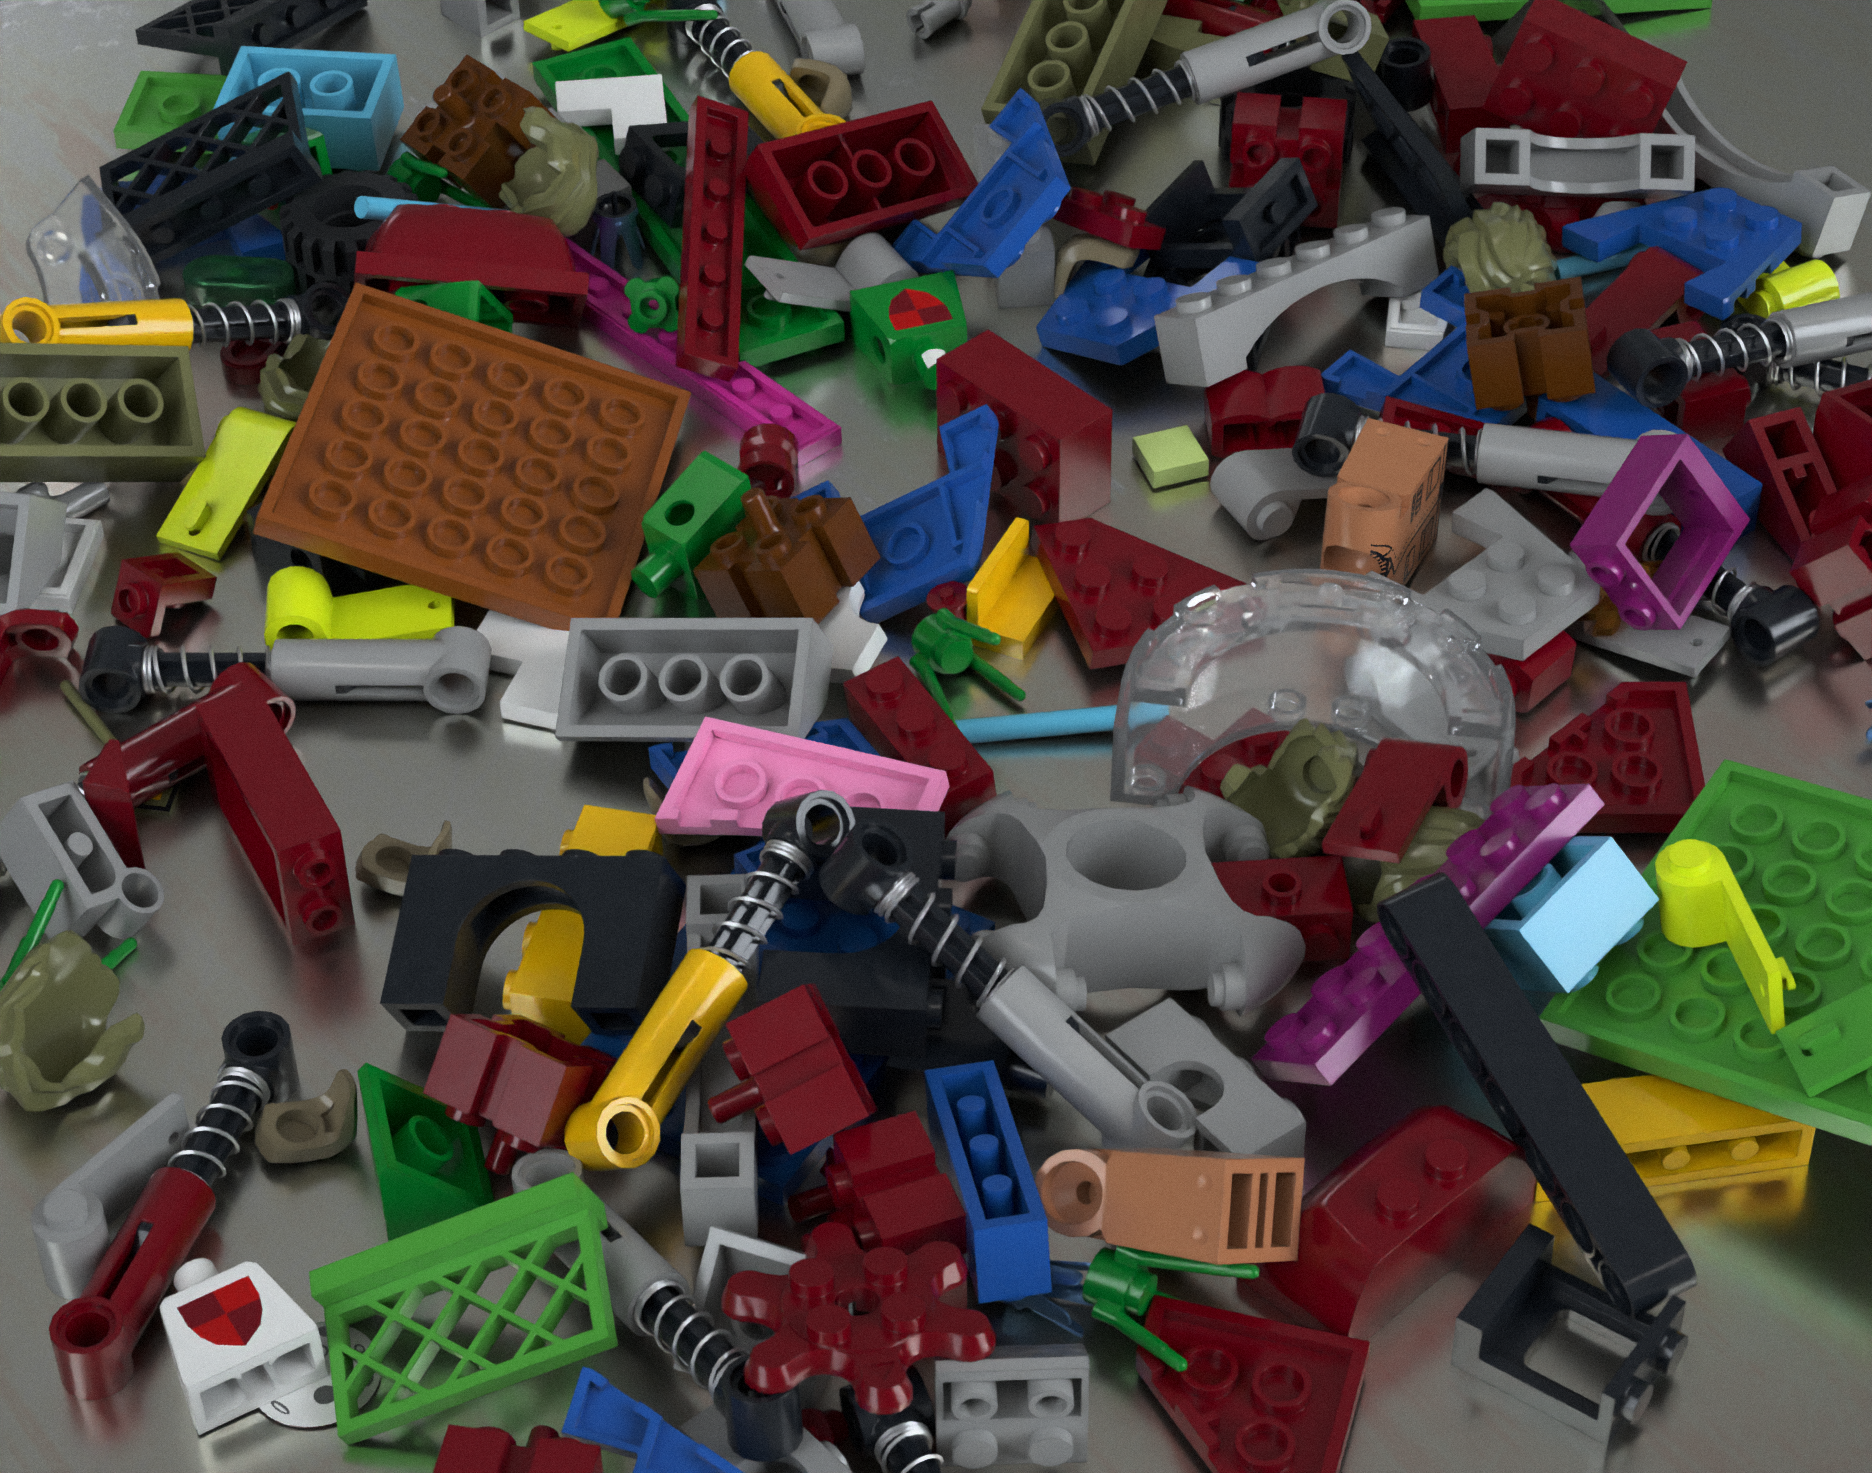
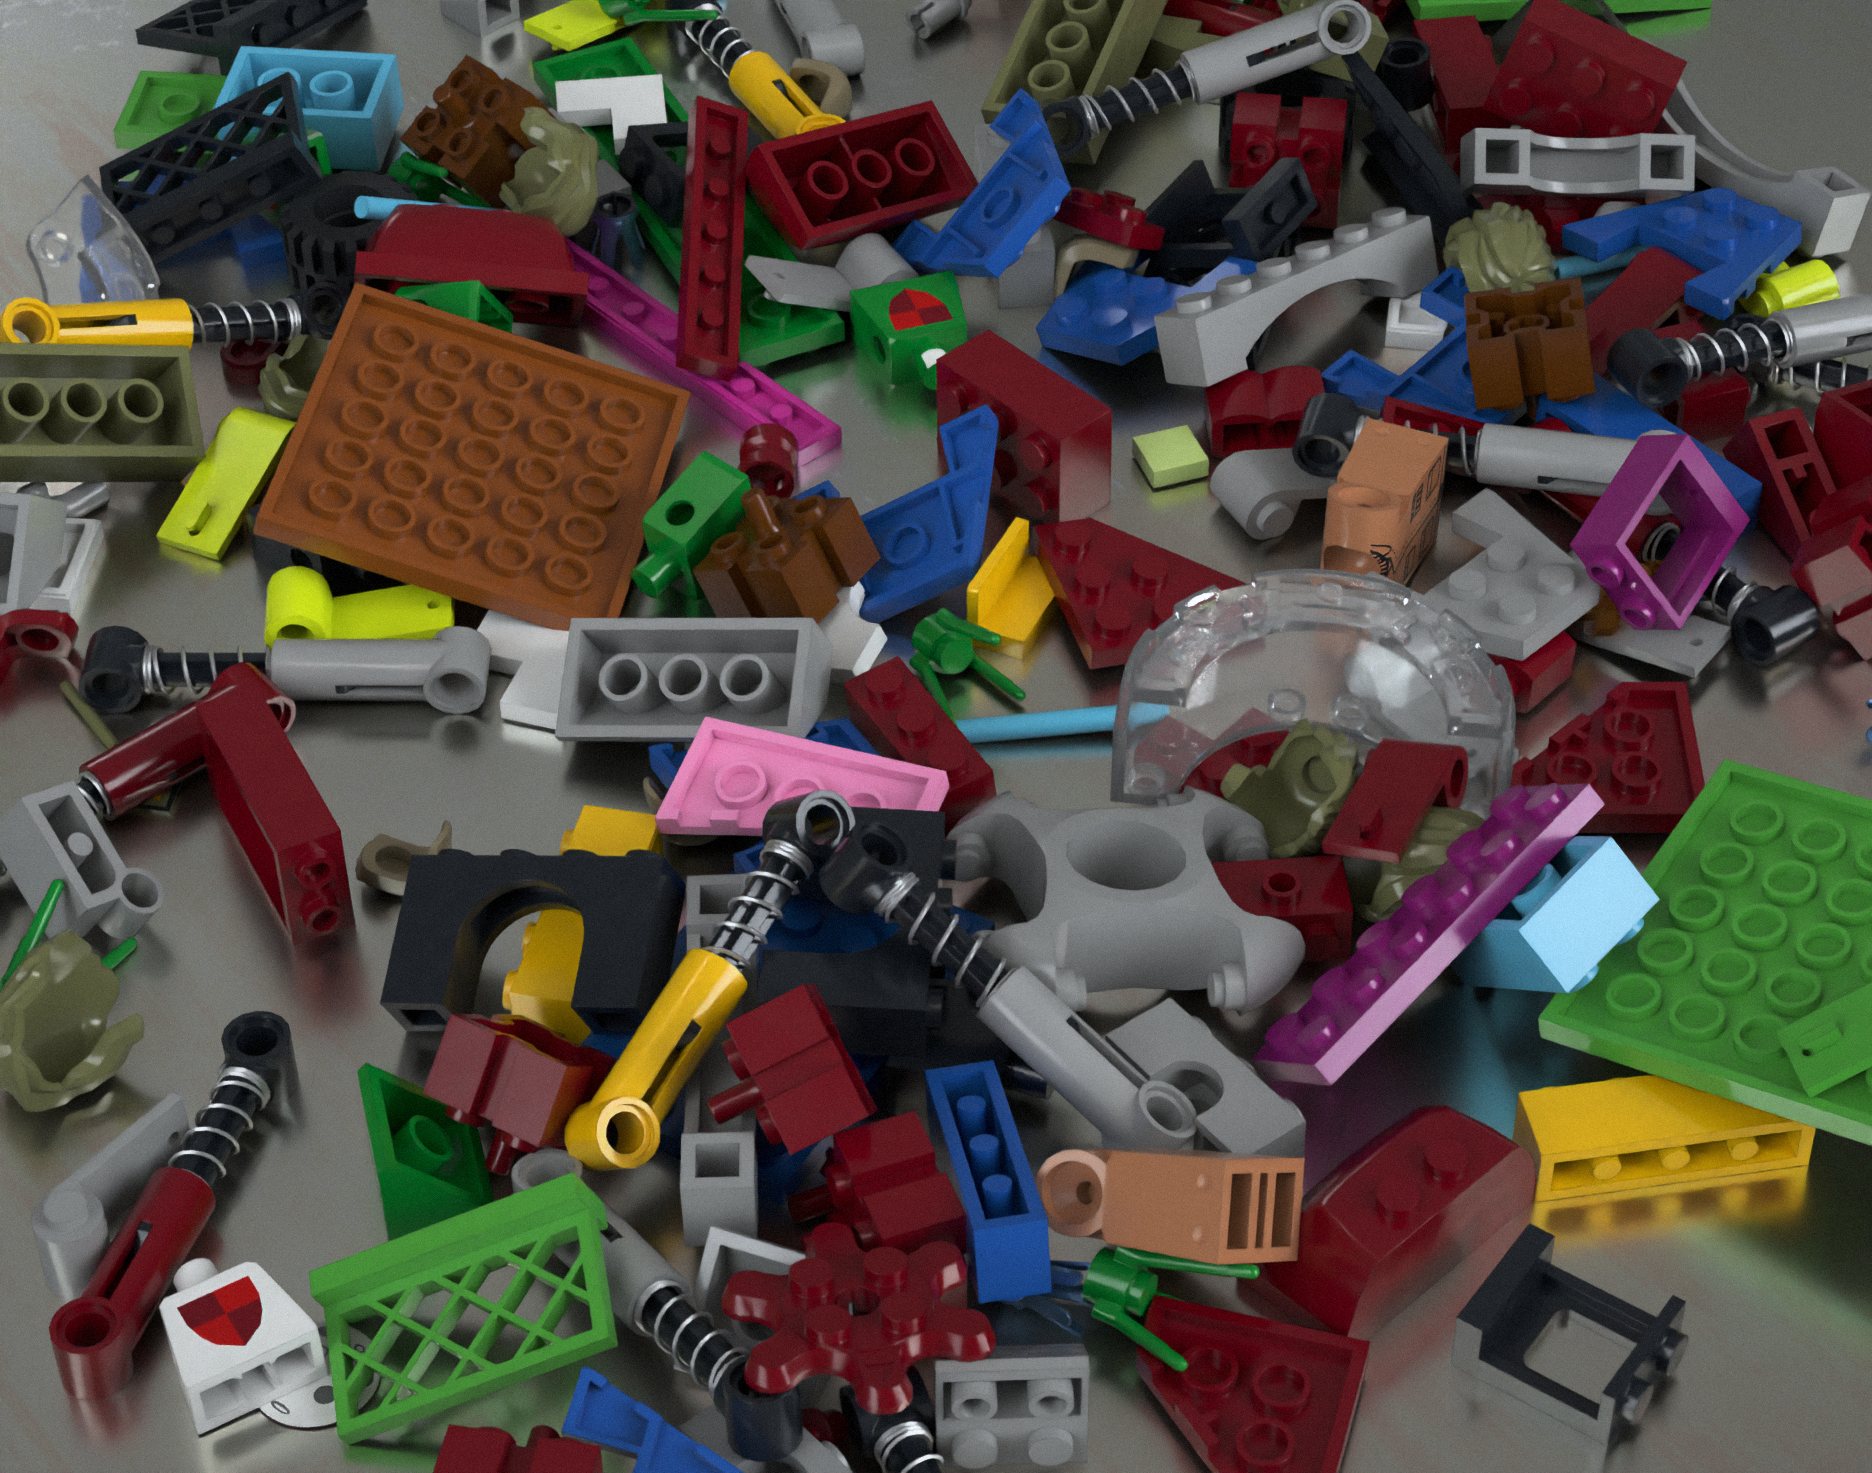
(111, 802): dark red slope -> none
(156, 583): dark red bracket -> none
(238, 279): clear green plate -> none
(310, 1127): dark tan hair -> none
(665, 292): green plate -> none
(950, 596): dark red piece -> none
(1537, 1096): black beam -> none
(1706, 907): neon yellow door -> none

